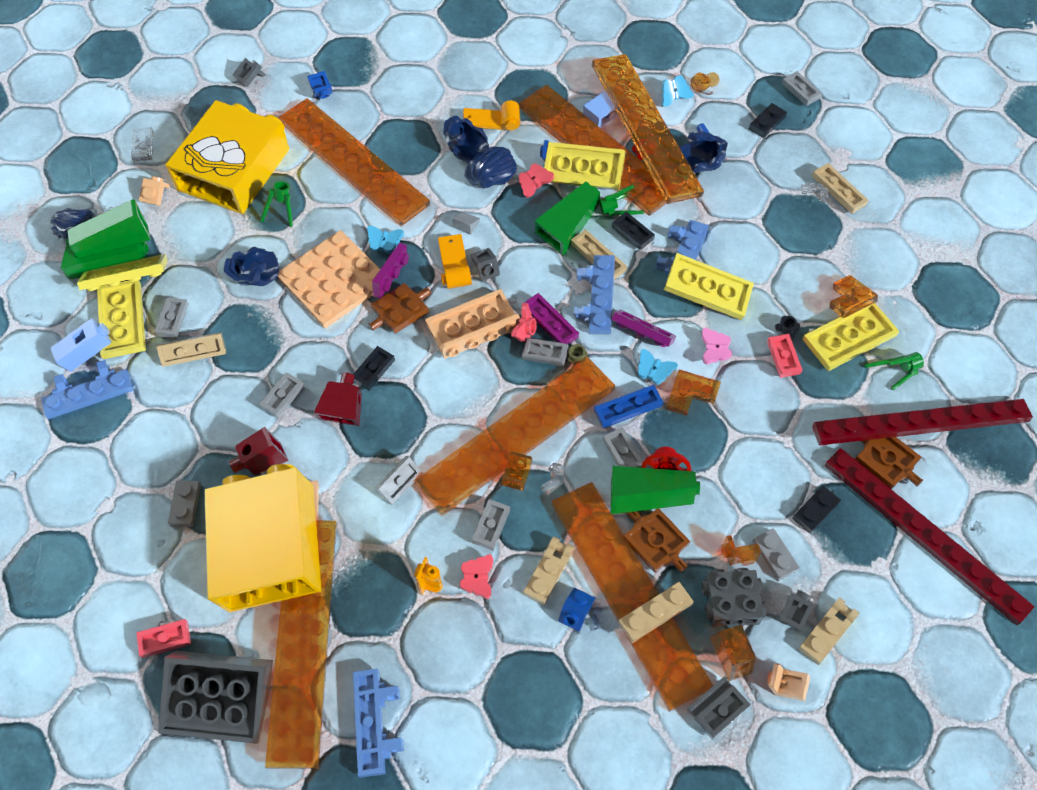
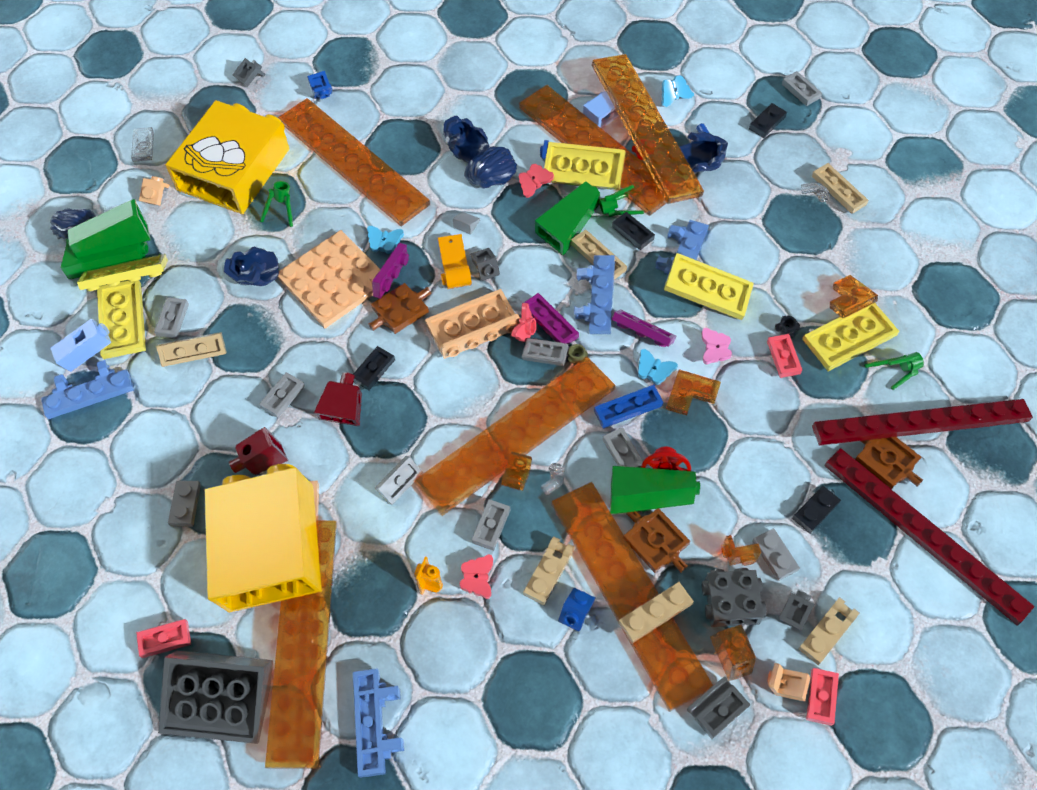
(505, 119): light orange door -> none
(701, 82): clear orange plate -> none
(822, 696): none -> coral plate

